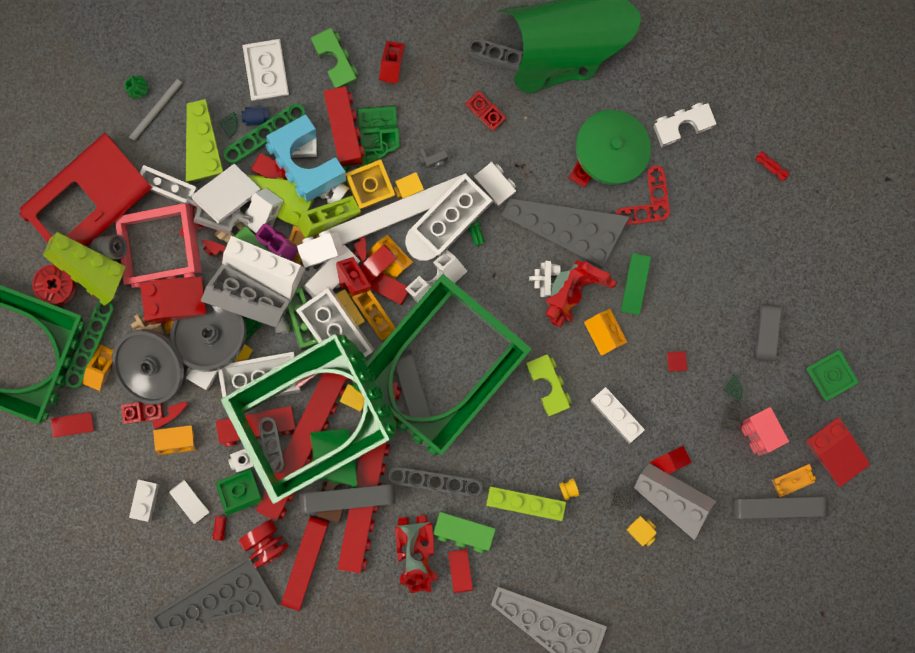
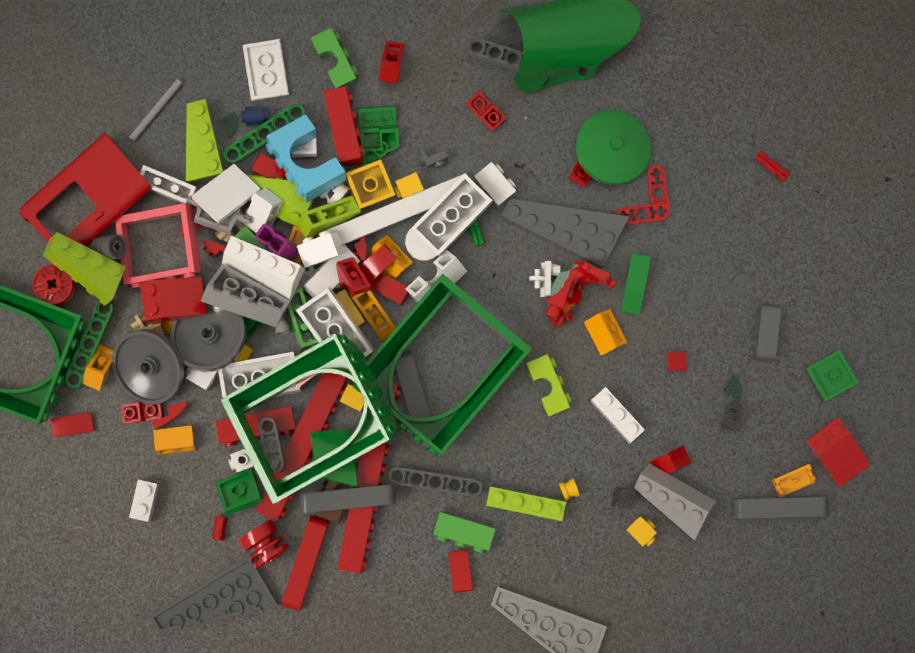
(136, 86): green gear -> none
(189, 501): white slope -> none
(417, 573): red hips -> none
(699, 116): white arch -> none
(764, 432): coral brick -> none

